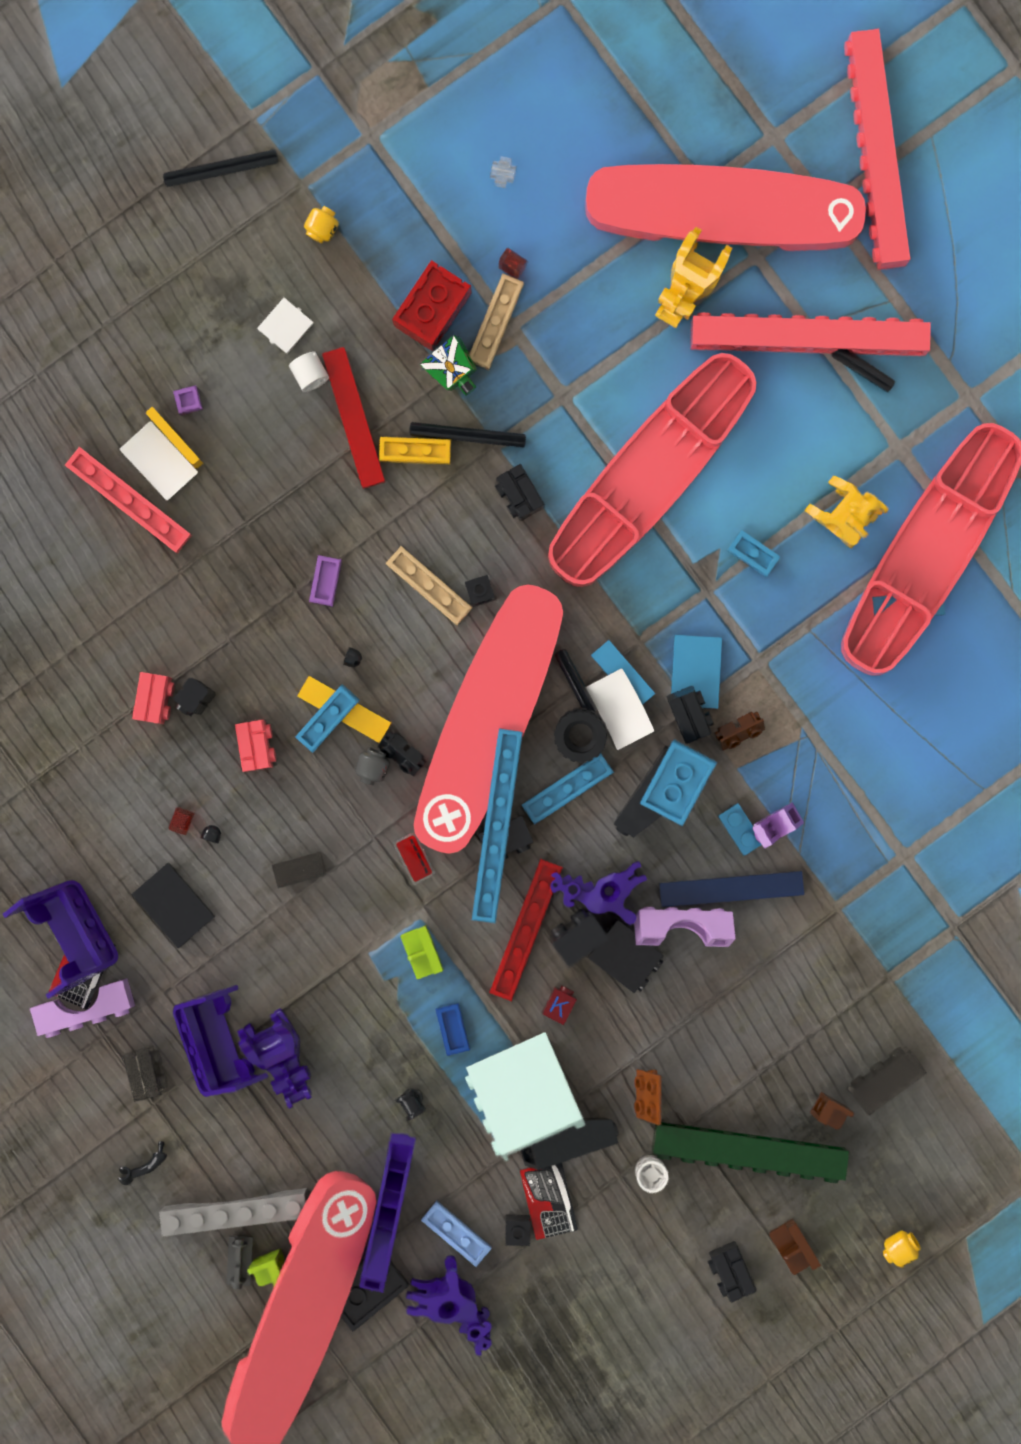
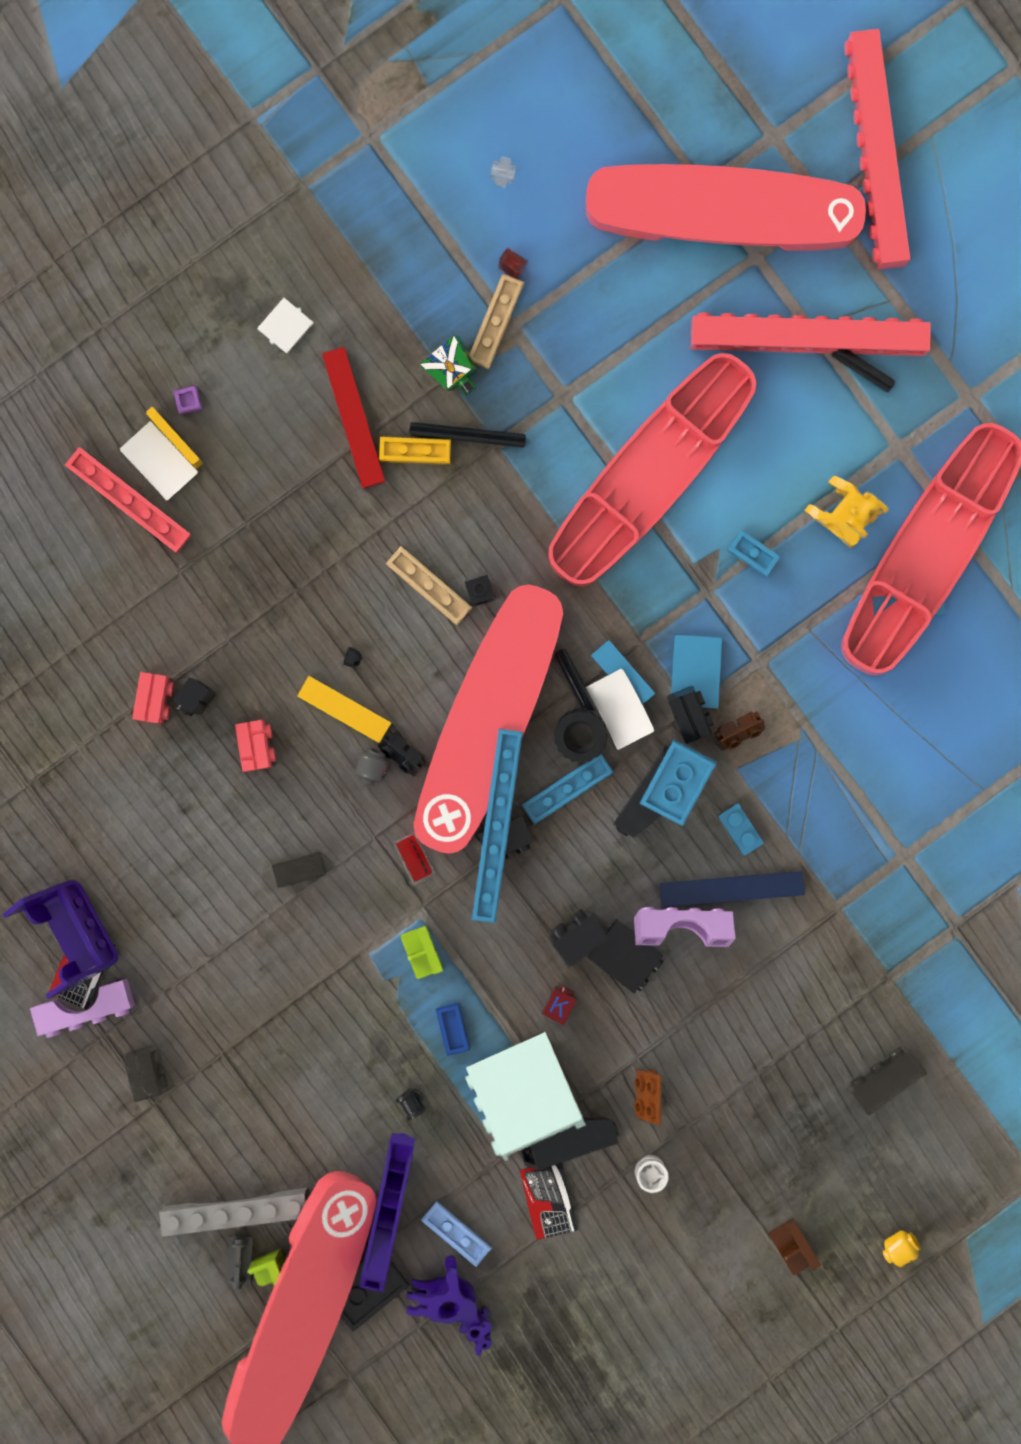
(151, 1165): black piece -> none
(173, 905): black tile -> none
(181, 820): clear red brick -> none
(211, 834): black hinge -> none
(211, 1046): dark purple windscreen -> none
(220, 168): black axle -> none
(278, 1053): dark purple animal -> none
(309, 371): white piece -> none
(321, 224): yellow head -> none
(325, 581): medium lavender tile -> none
(327, 718): dark azure tile -> none
(432, 305): red piece -> none
(517, 1230): black brick -> none
(519, 492): black brick -> none
(525, 931): red tile -> none
(605, 896): dark purple animal -> none
(691, 280): yellow animal -> none
(733, 1272): black brick -> none
(750, 1151): dark green brick -> none
(777, 825): medium lavender brick -> none
(830, 1111): reddish brown panel -> none

